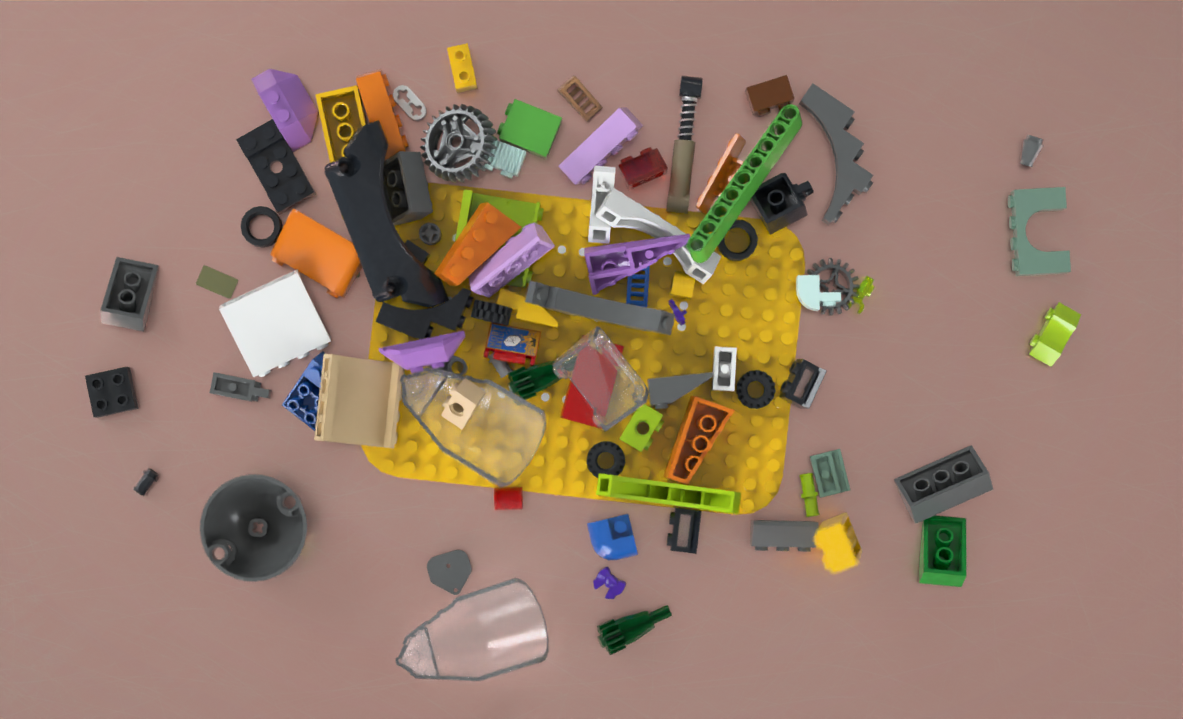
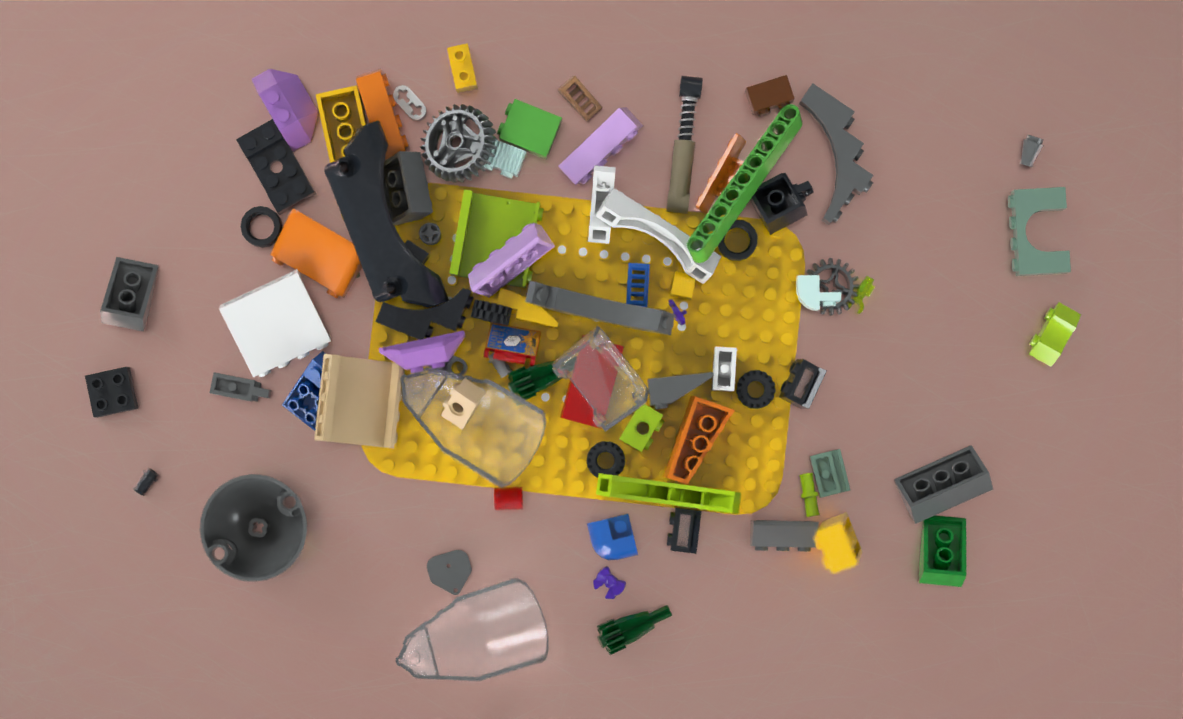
(217, 282): olive sticker -> none
(477, 242): orange wedge -> none
(616, 261): medium lavender wedge -> none
(642, 168): clear red slope -> none

